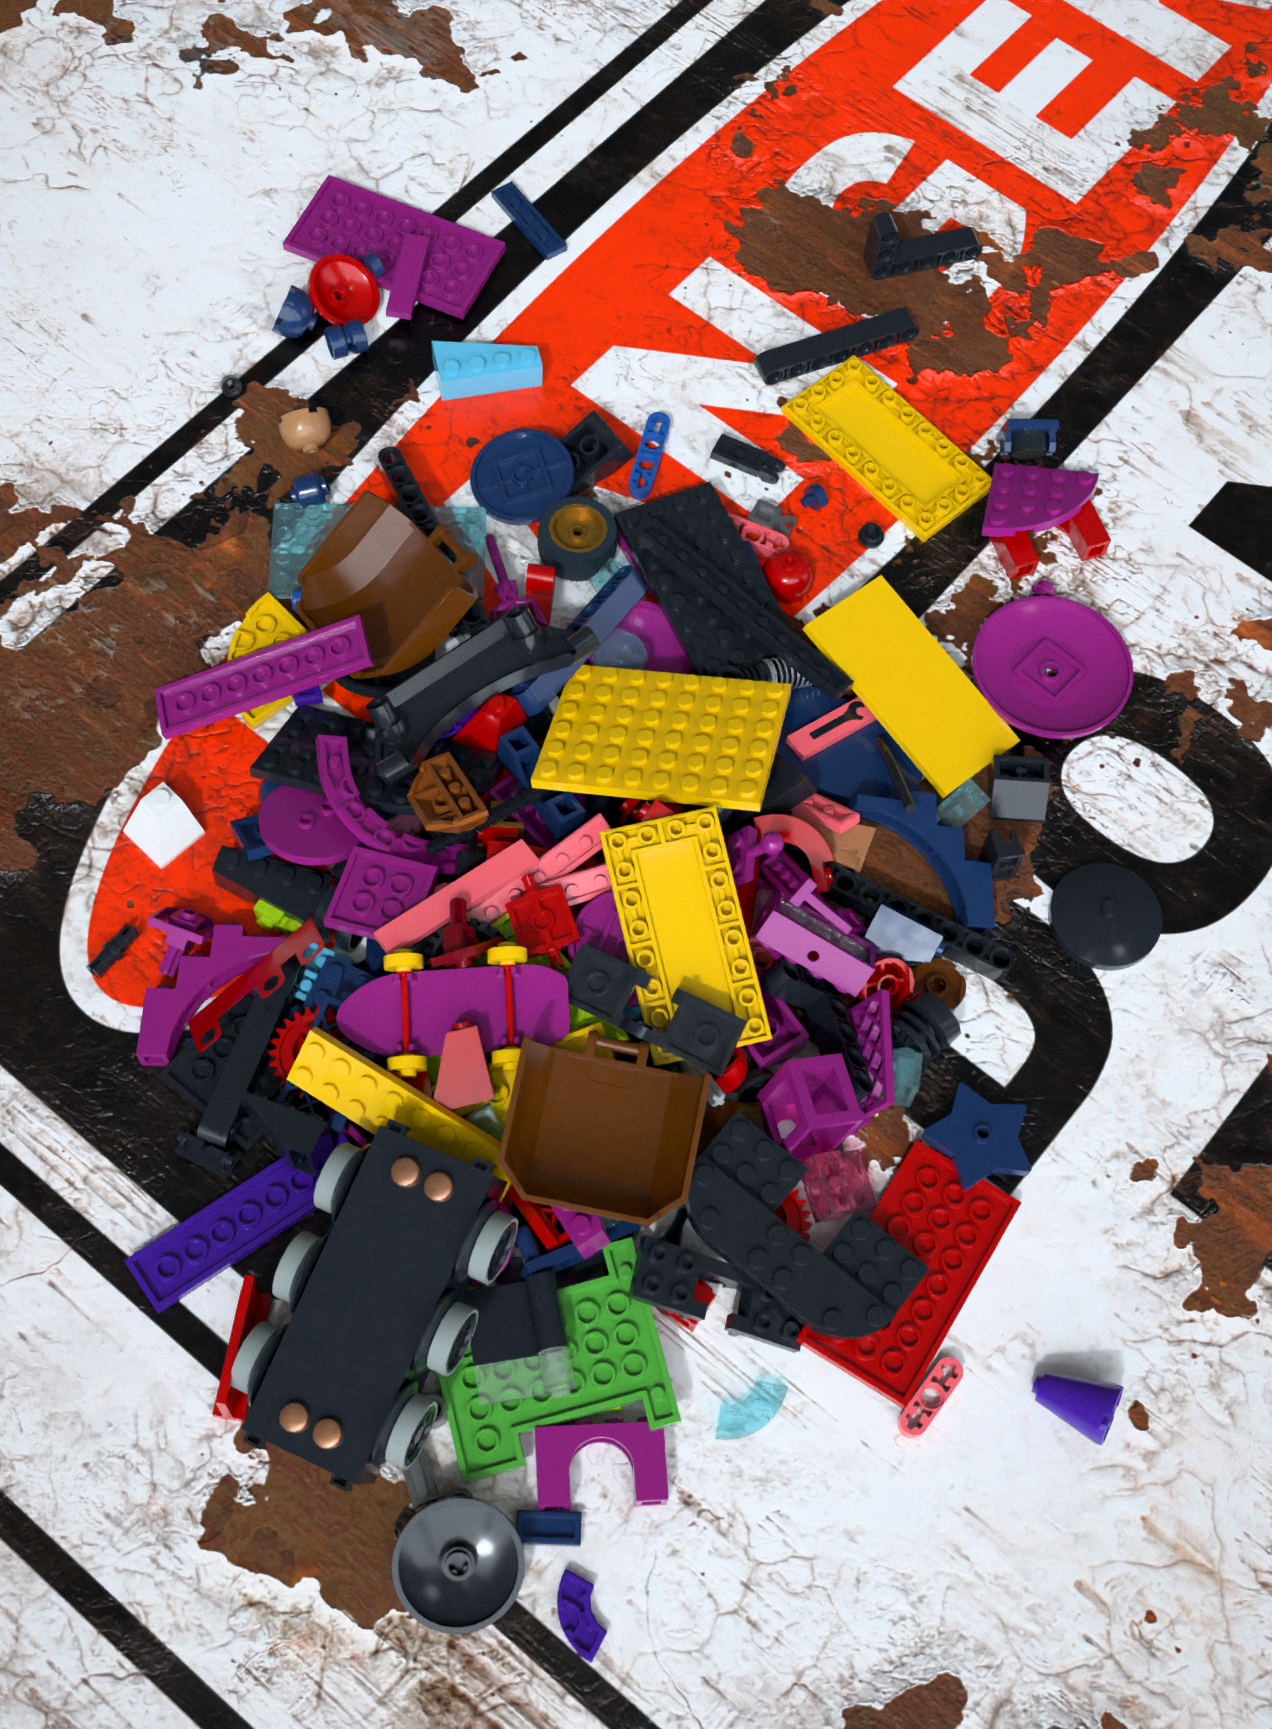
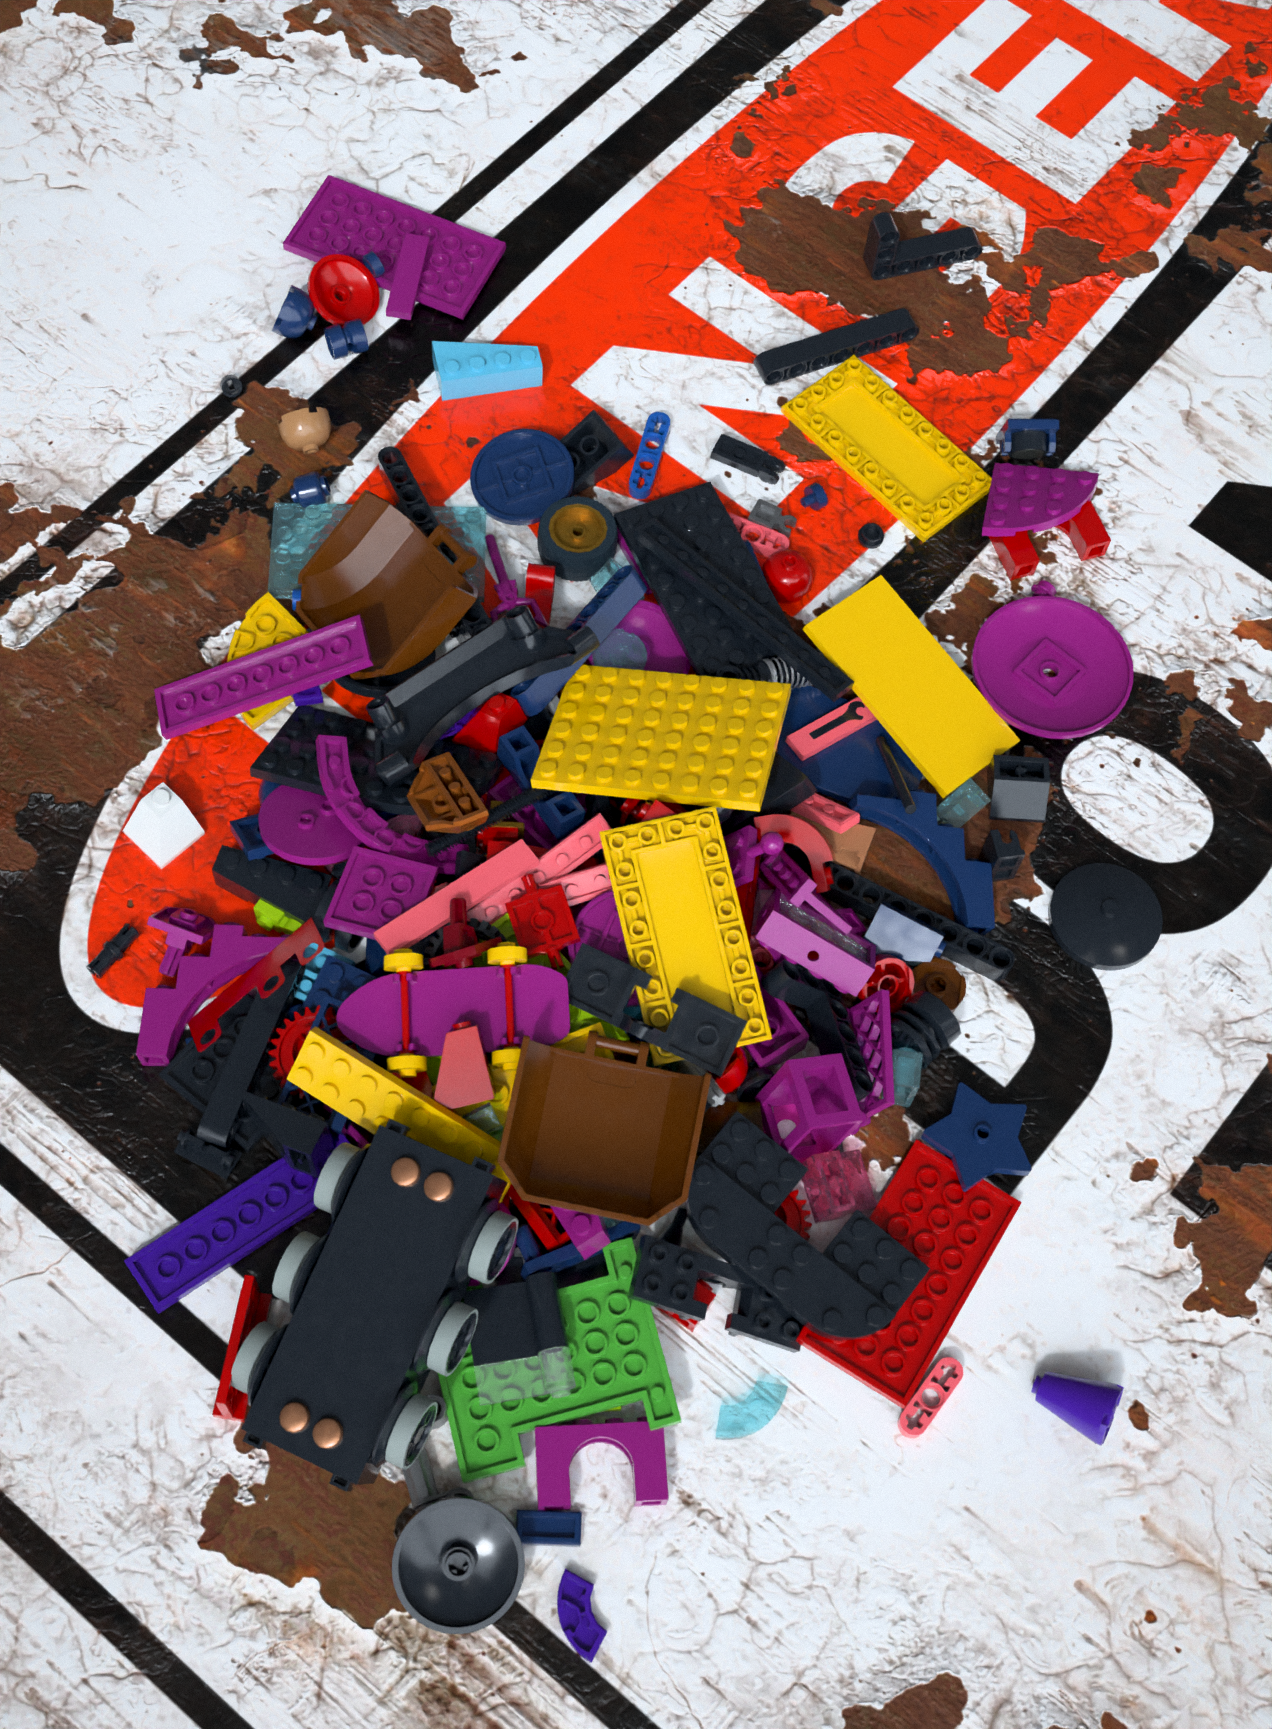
(529, 221): dark blue tile -> none

